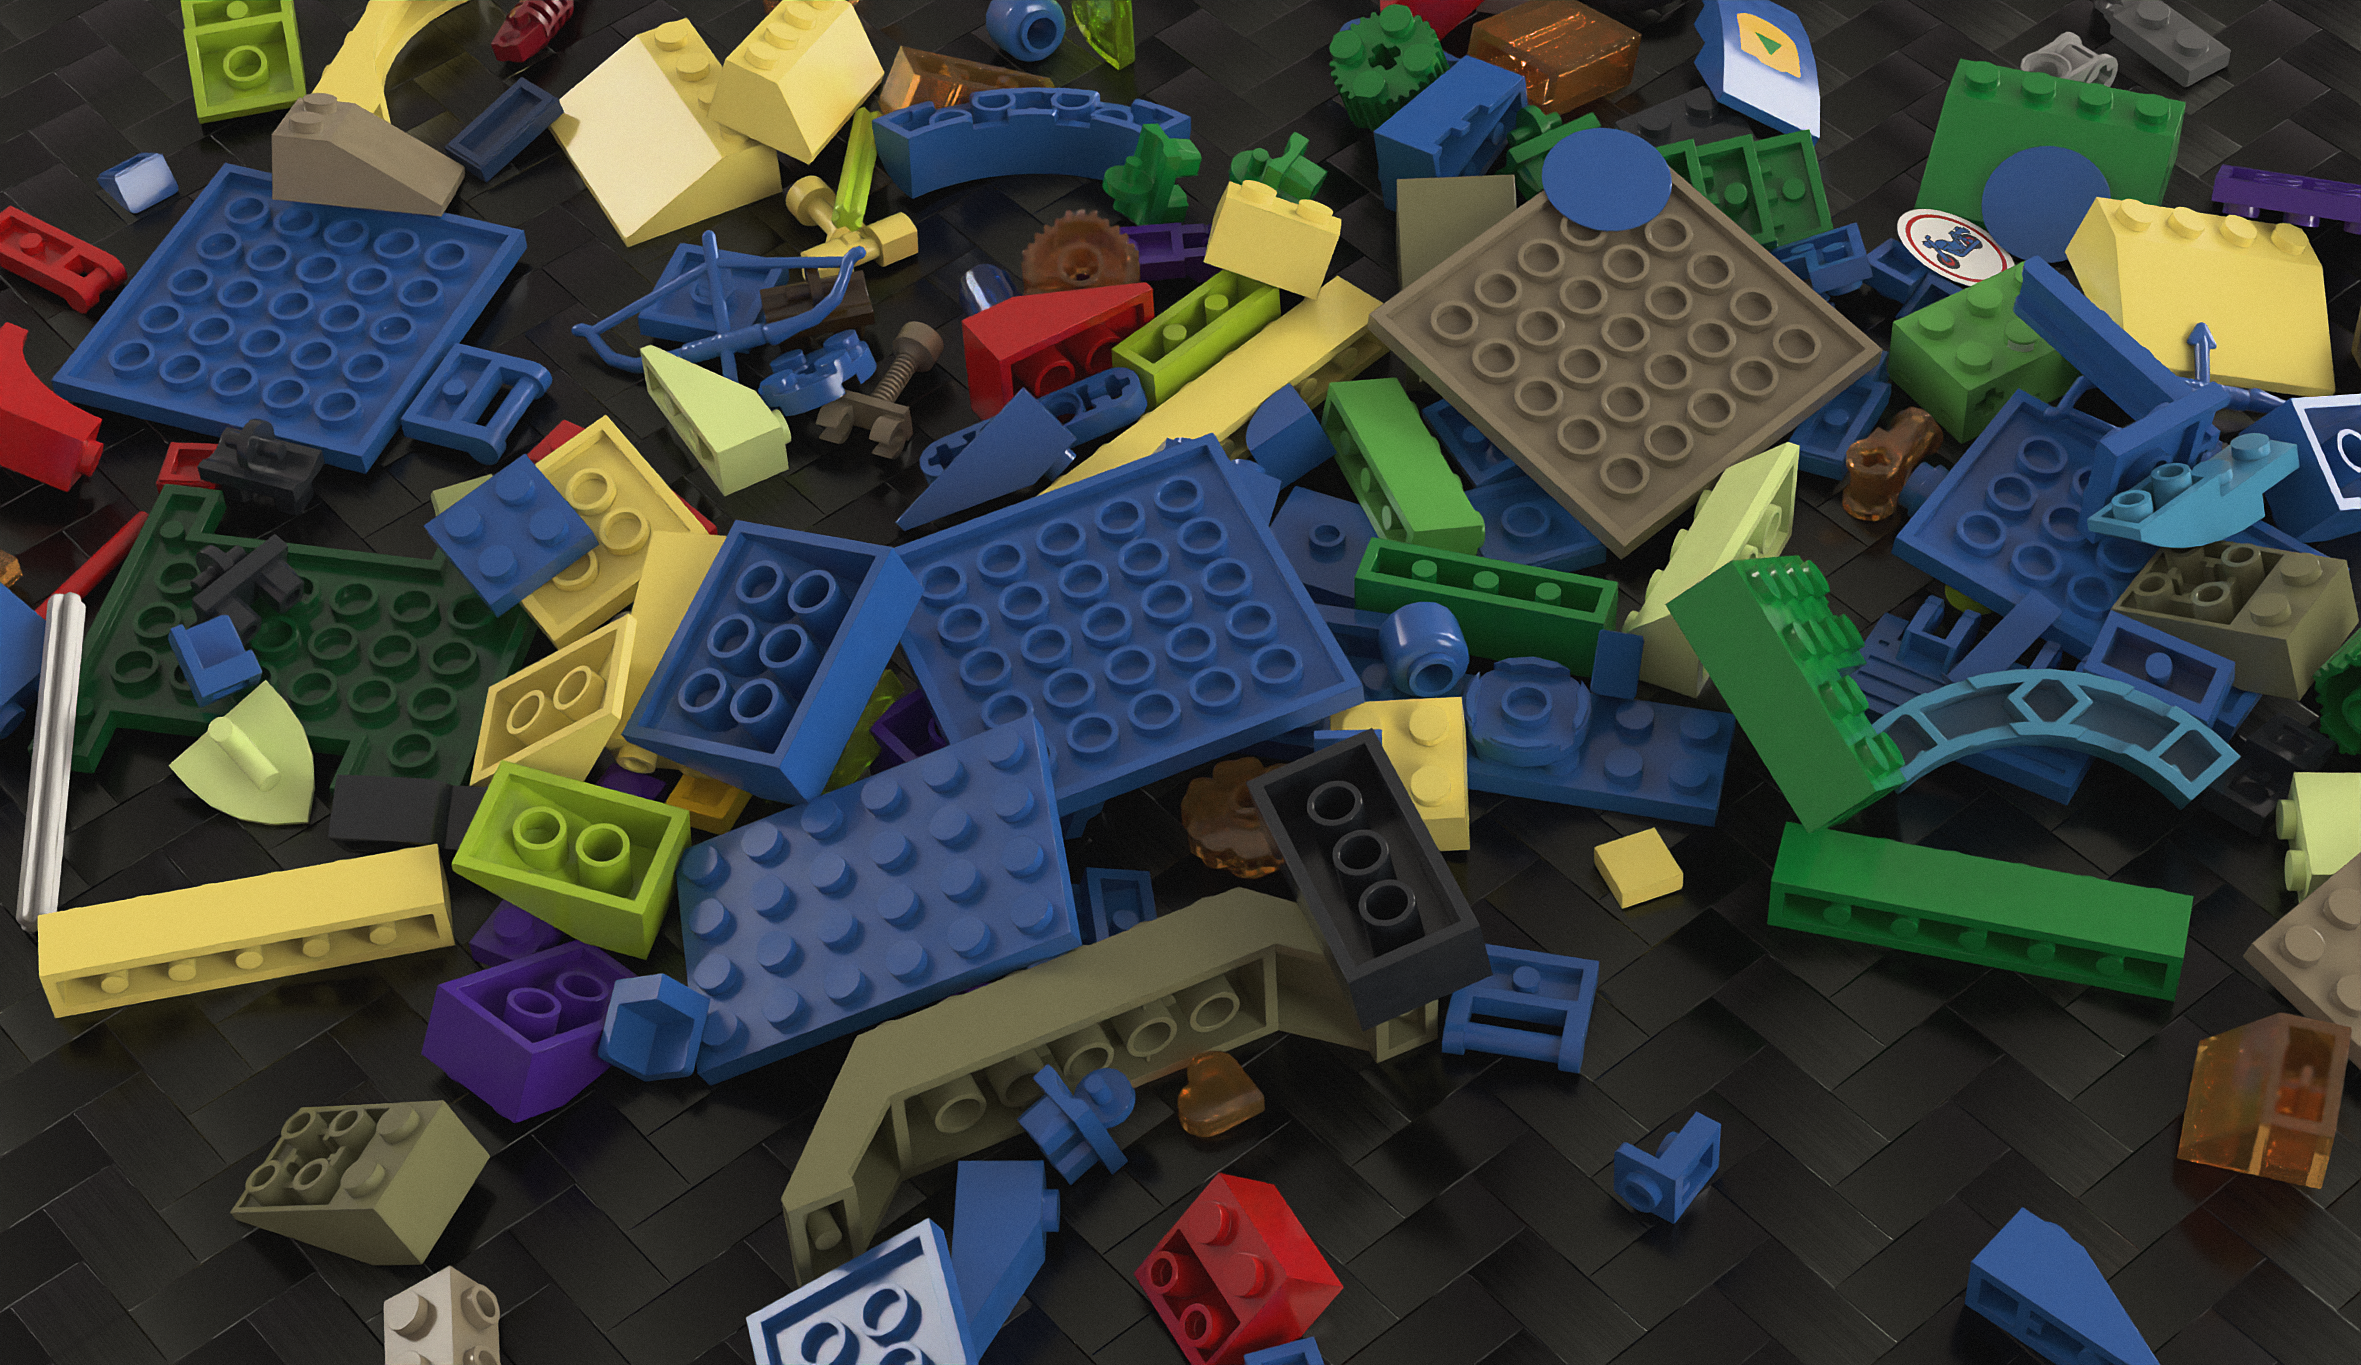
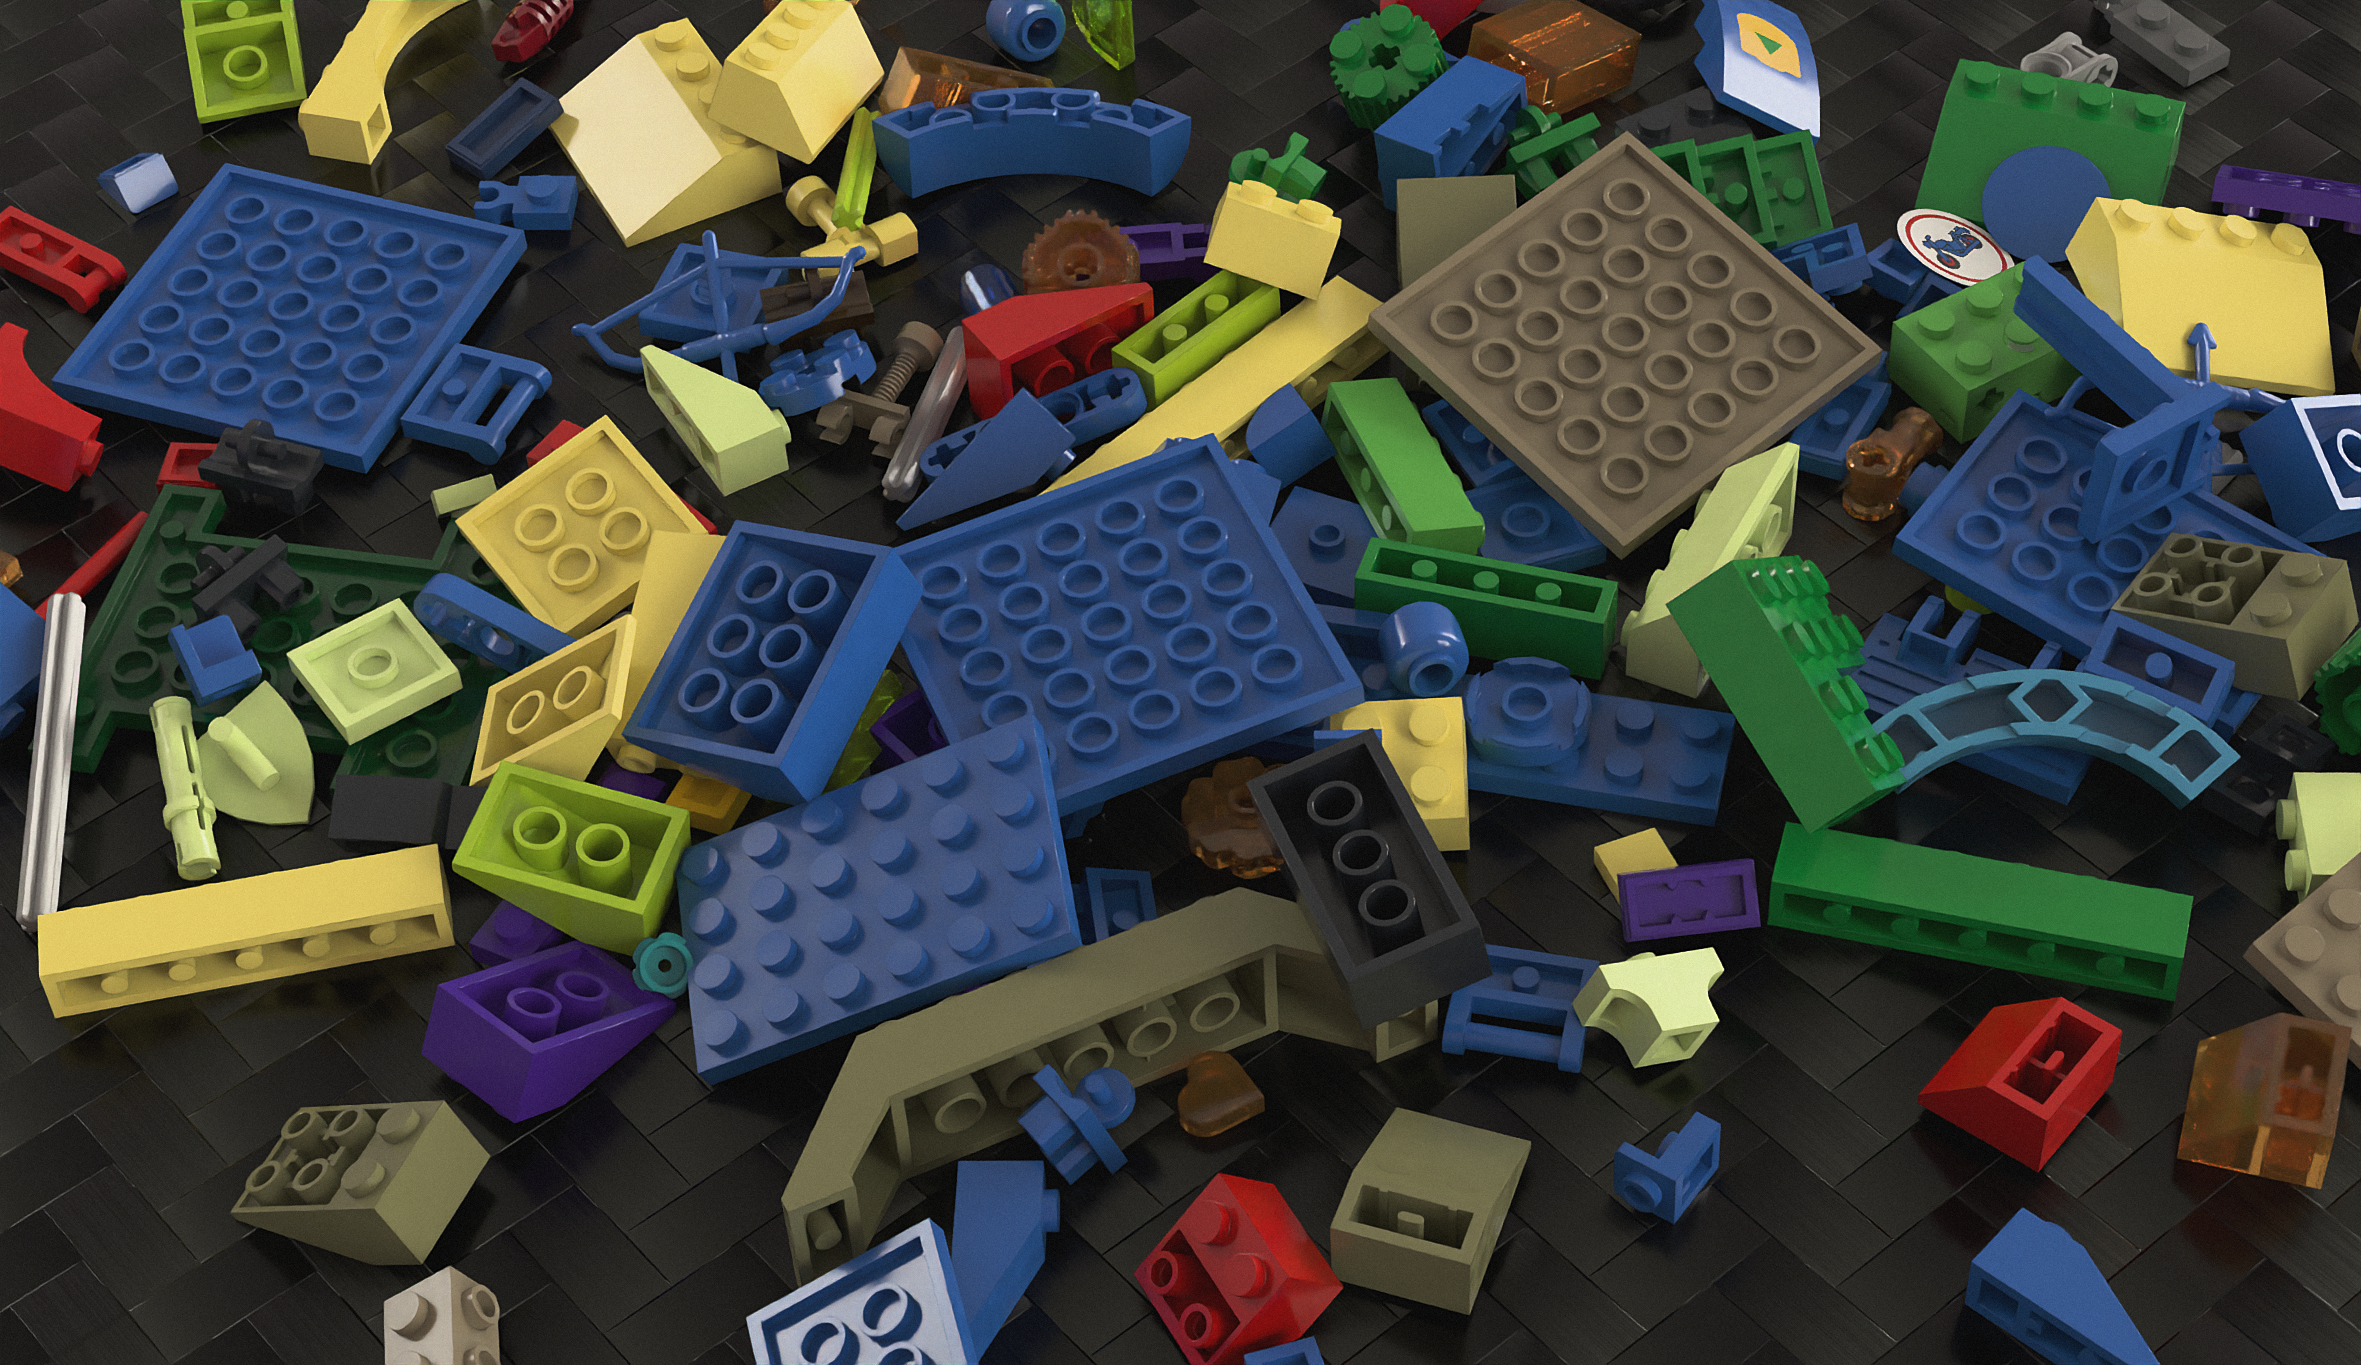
(188, 809): none -> yellowish green pin
(357, 160): dark tan slope -> none
(374, 671): none -> yellowish green plate
(466, 616): none -> blue beam
(511, 535): blue plate -> none
(534, 204): none -> blue plate
(650, 953): none -> teal plate
(653, 1027): blue panel -> none
(927, 420): none -> light grey axle
(1146, 182): green hips -> none
(1426, 1209): none -> olive slope
(1606, 179): blue sticker -> none
(1617, 664): blue slope -> none
(1653, 1004): none -> yellowish green brick
(1688, 899): none -> dark purple plate
(2008, 638): blue piece -> none
(2026, 1077): none -> red slope
(2202, 504): dark azure slope -> none

